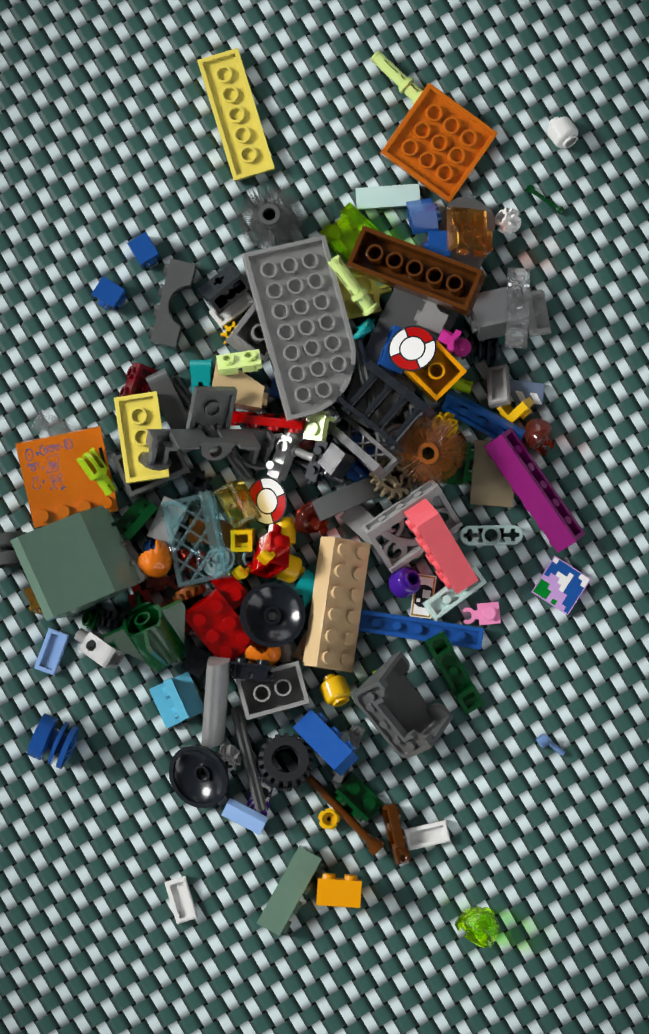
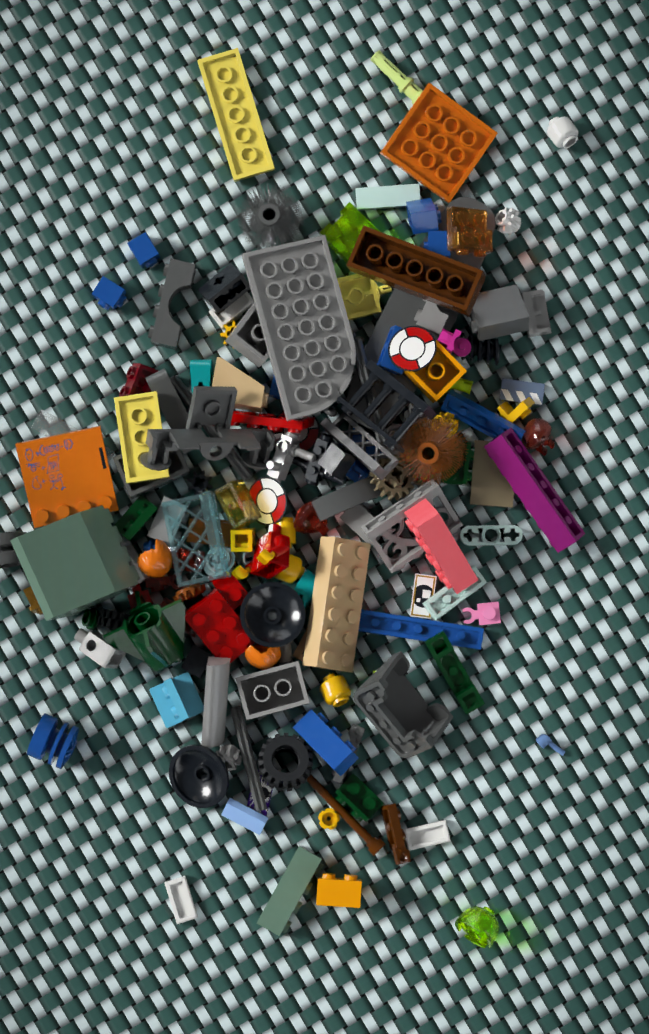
(51, 651): light blue tile -> none
(96, 470): lime arm -> none
(243, 668): black hinge -> none
(247, 360): yellowish green hinge -> none
(317, 426): yellowish green bracket -> none
(358, 293): yellowish green pin -> none
(364, 328): teal piece -> none
(404, 582): dark purple head -> none
(498, 386): light grey tile -> none
(517, 307): clear slope -> none
(531, 190): dark green hinge -> none
(561, 585): tile -> none

